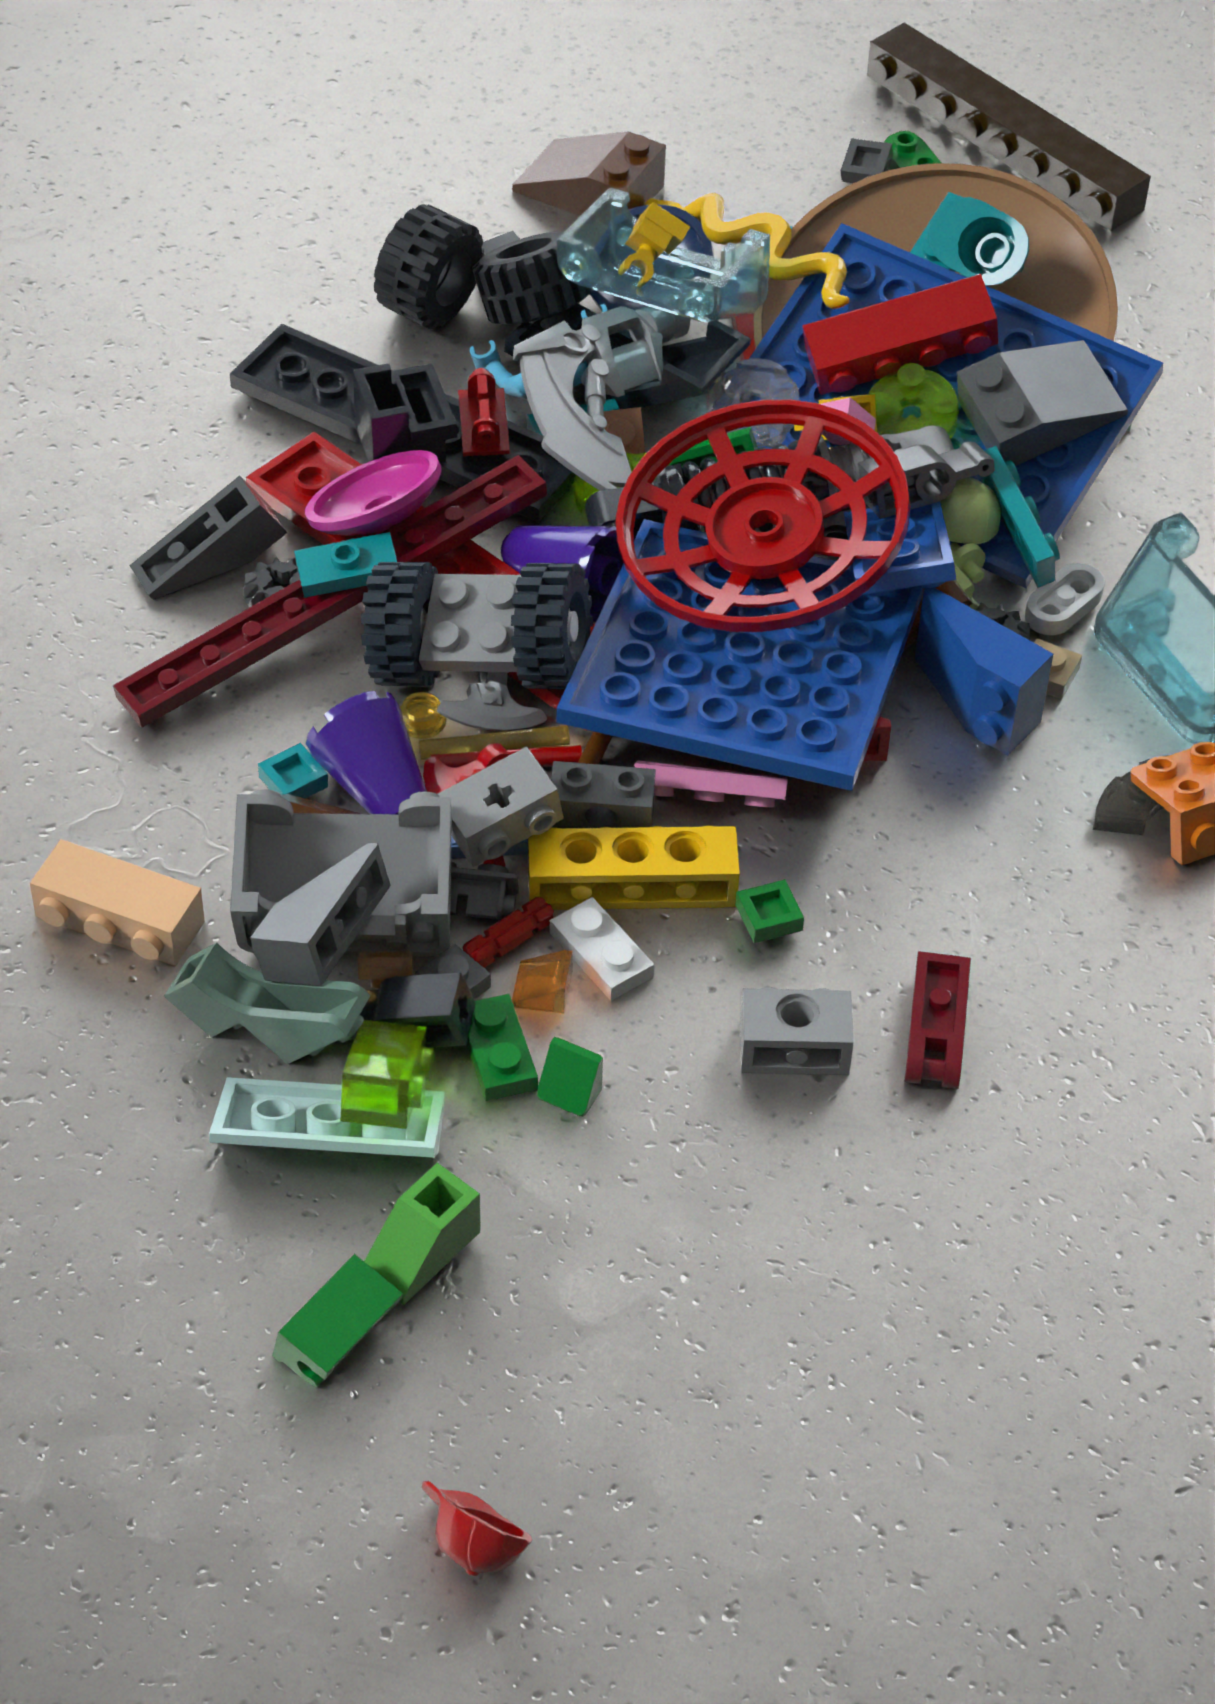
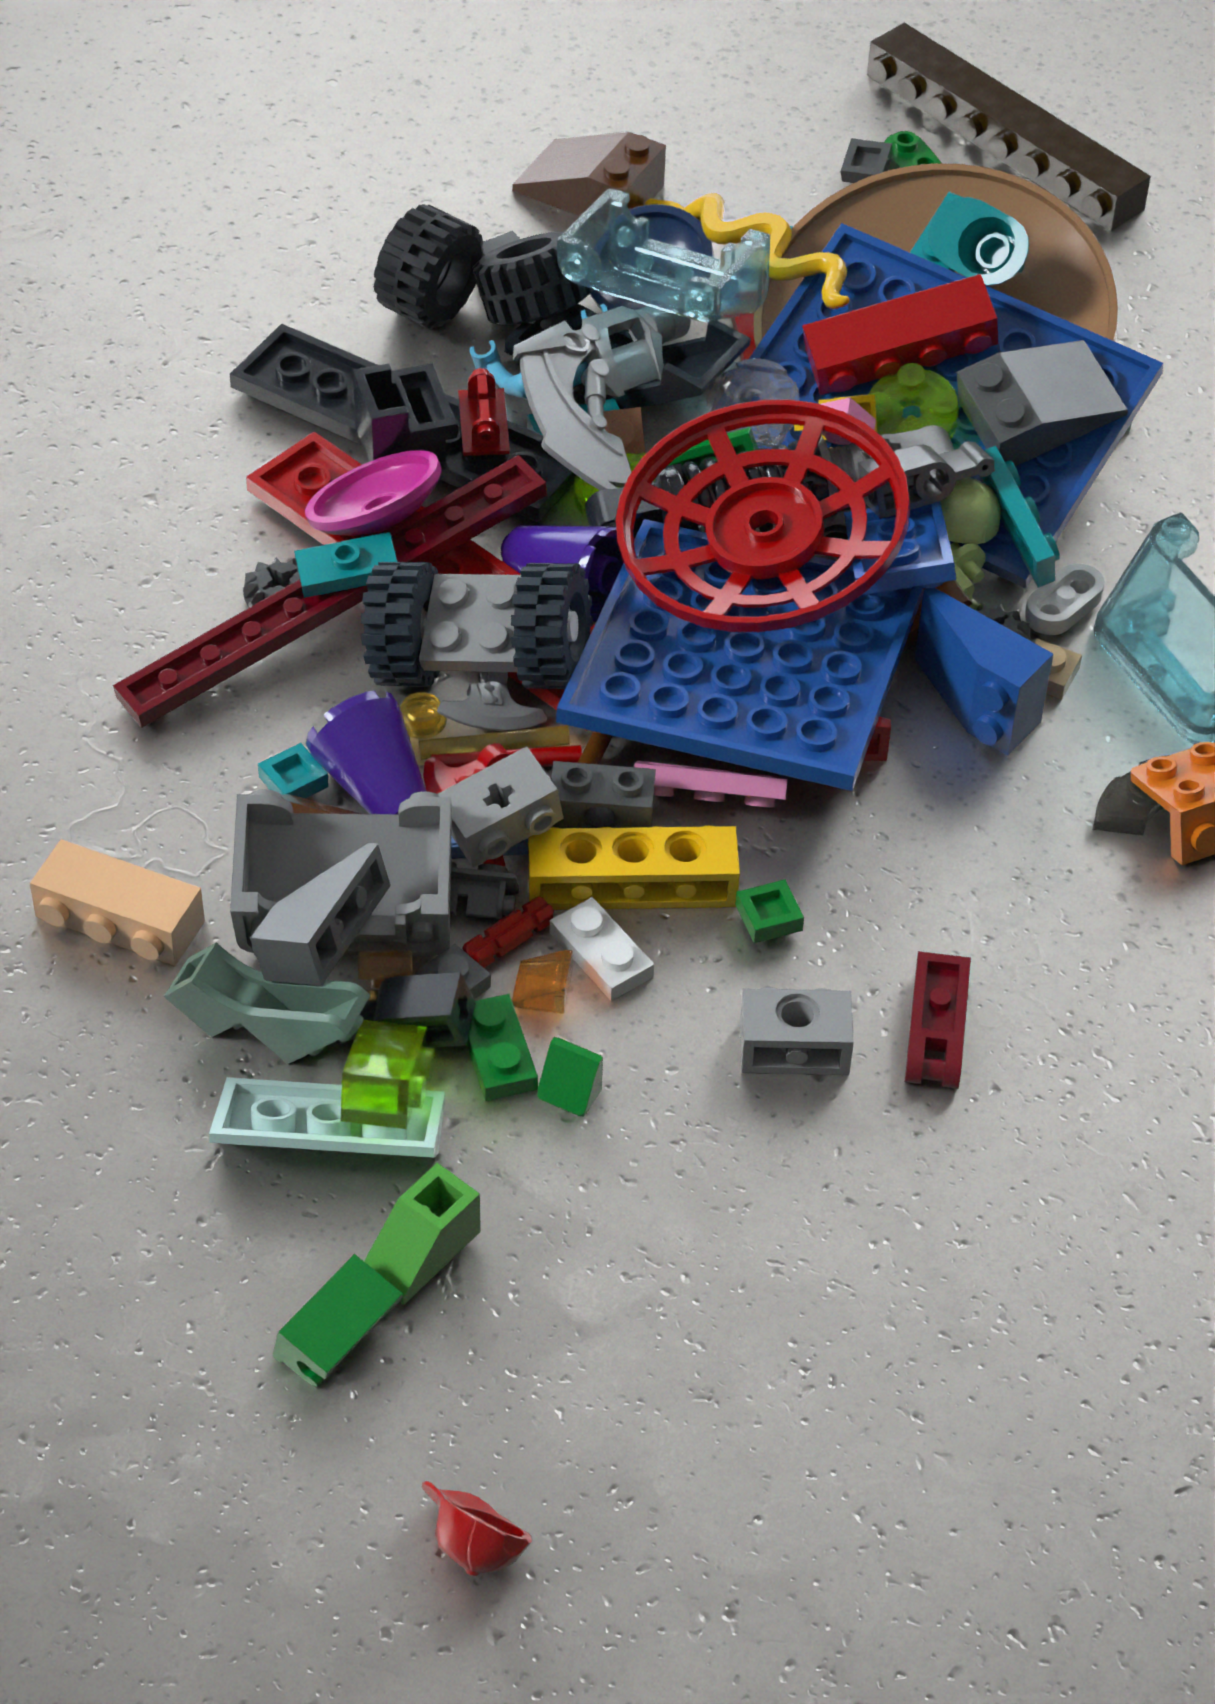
(213, 540): dark grey slope -> none
(651, 236): yellow piece -> none

